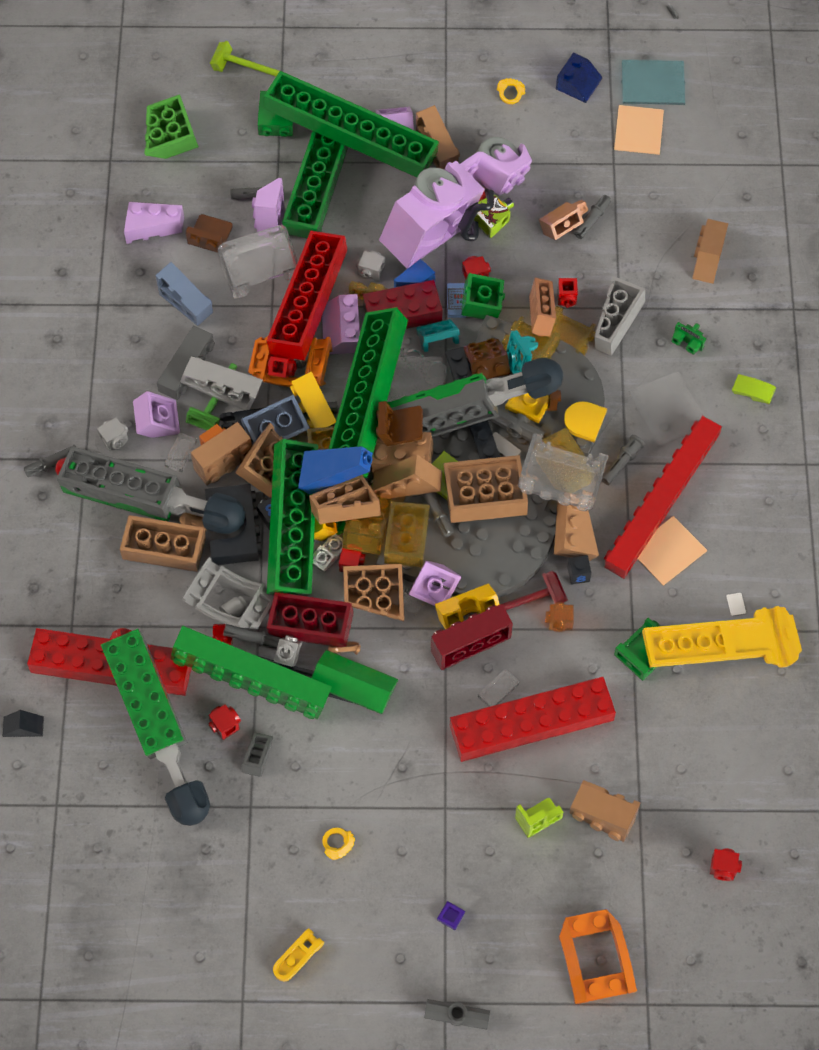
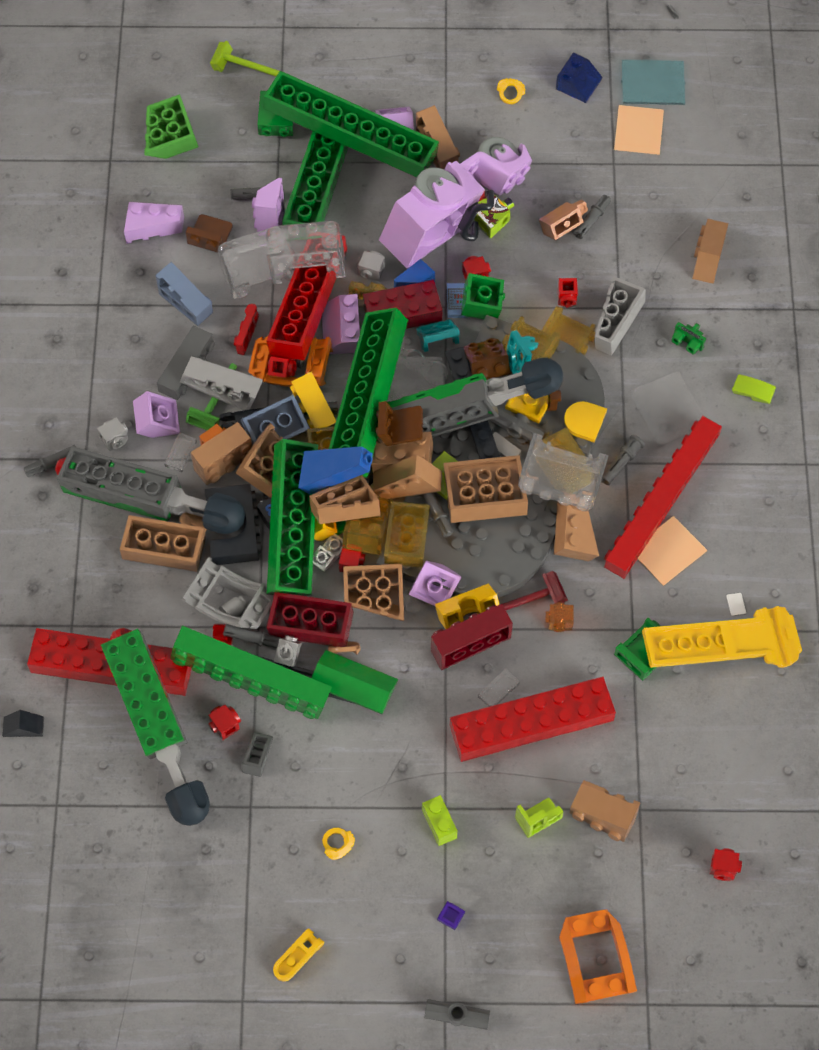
(247, 329): none -> red hinge
(305, 247): none -> clear windscreen
(439, 820): none -> lime brick
(542, 307): nougat brick -> none
(579, 569): black brick -> none

